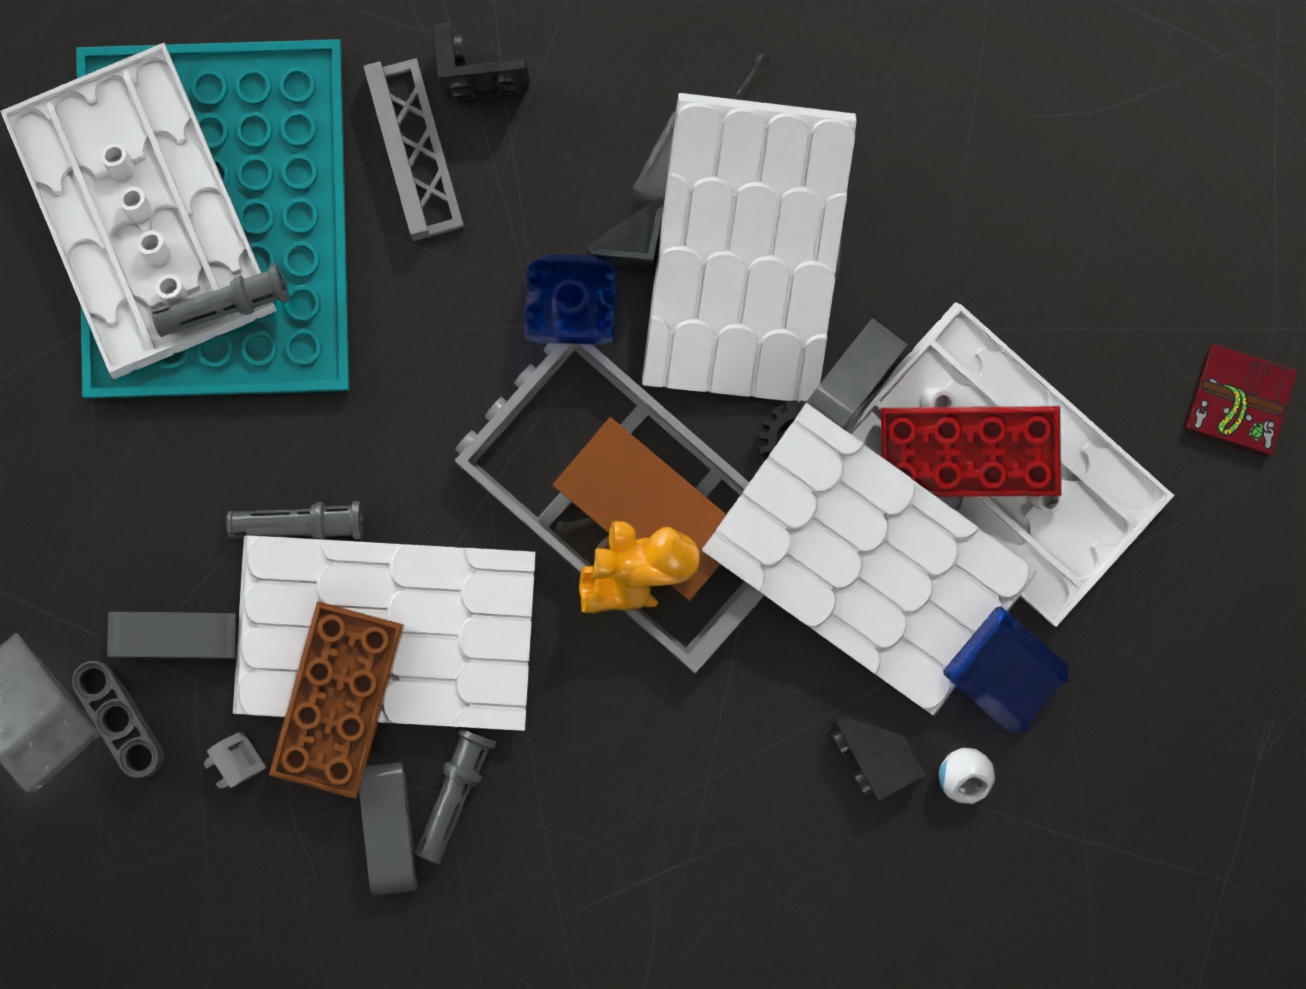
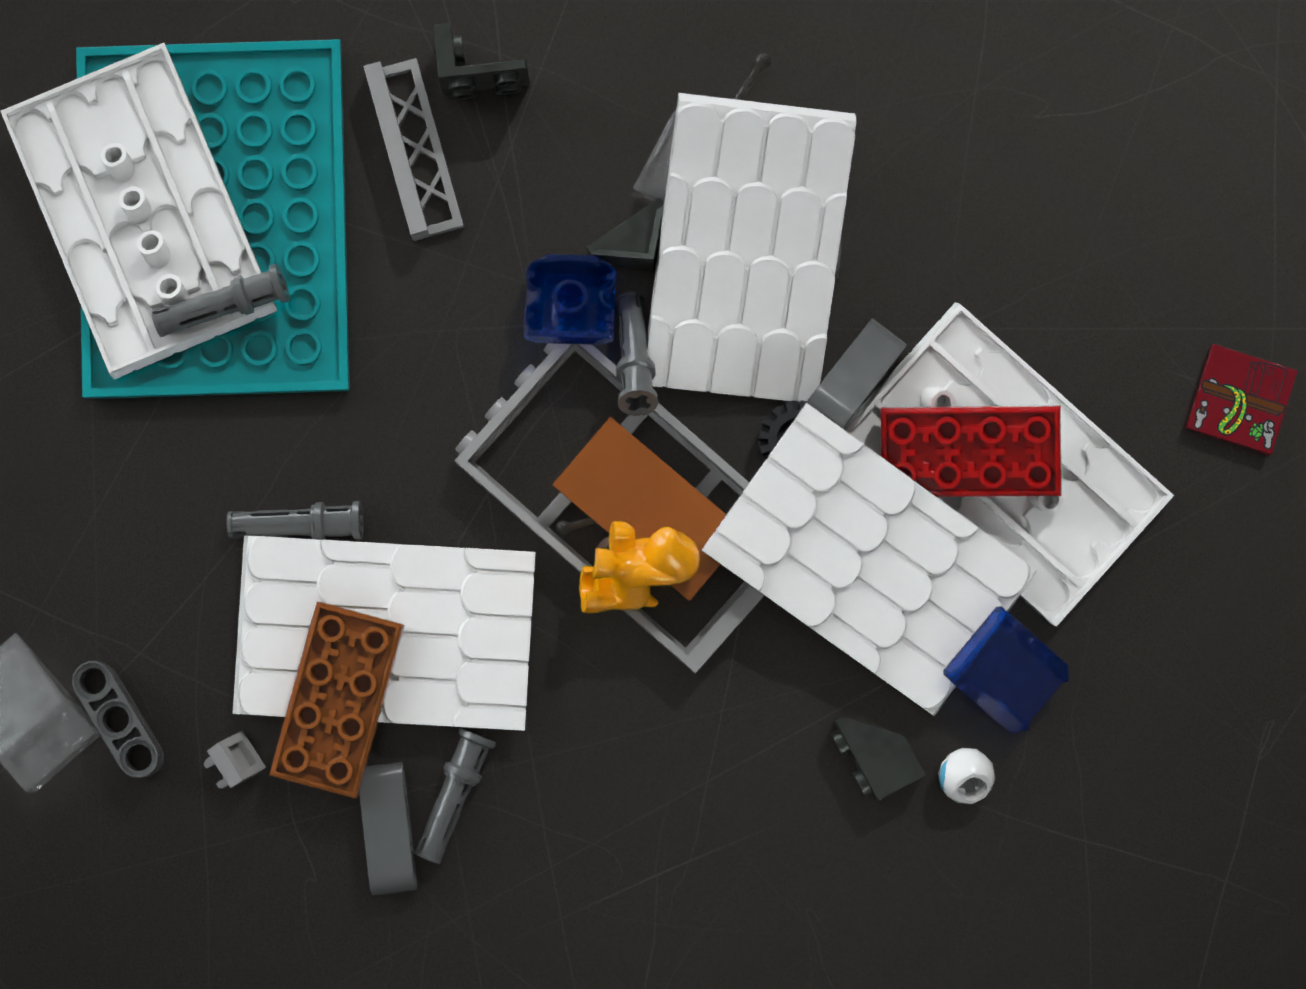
(172, 635): dark grey beam -> none
(635, 368): none -> dark grey pin

